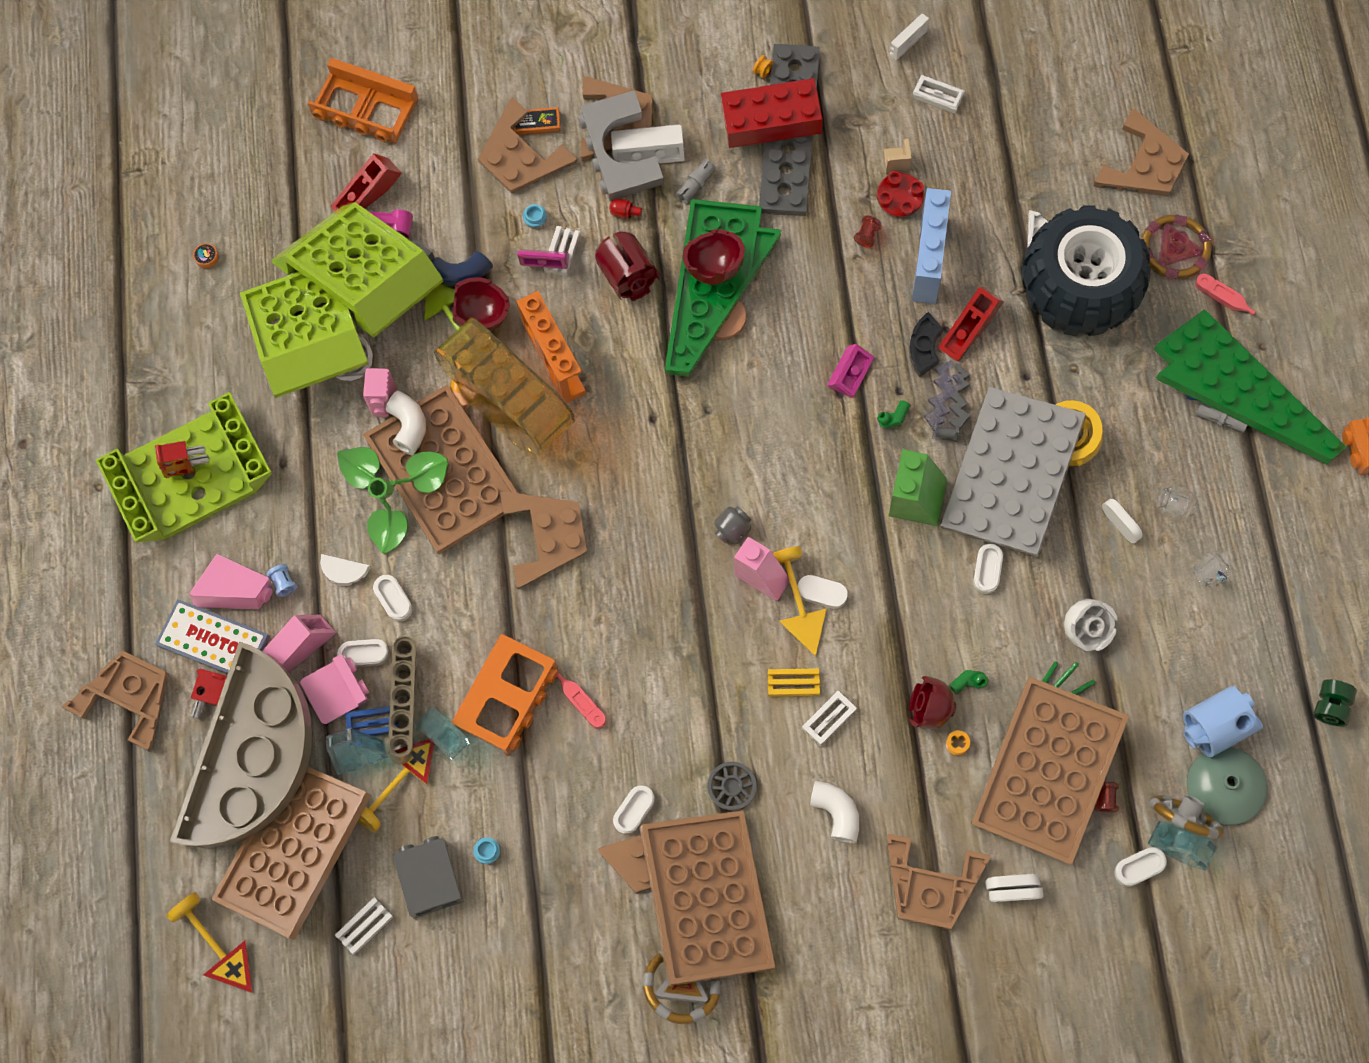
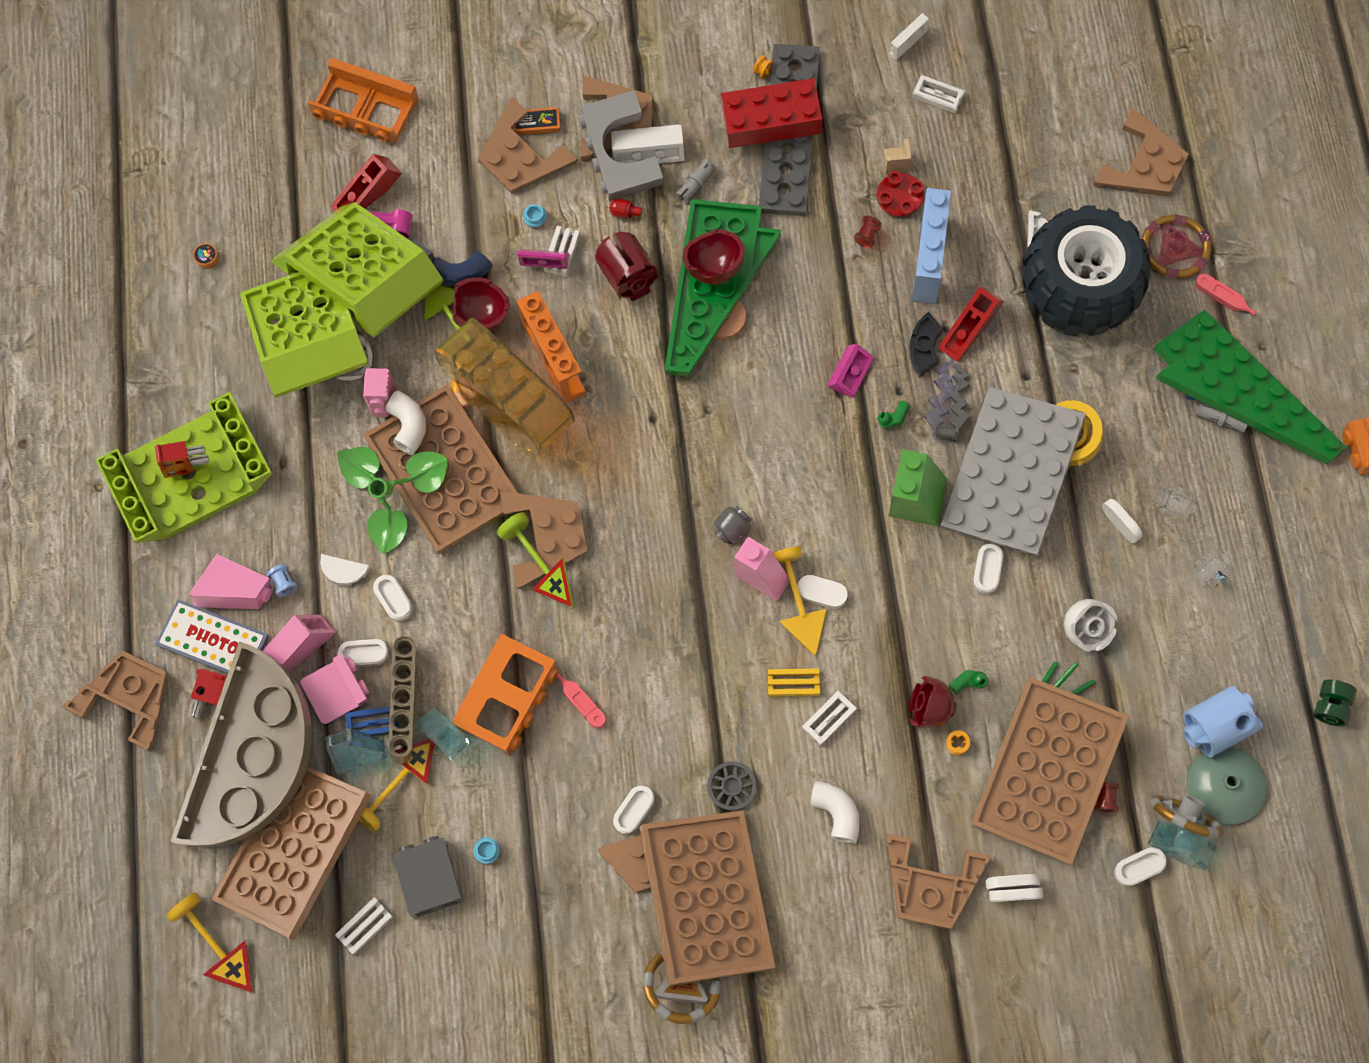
(556, 581): none -> lime piece

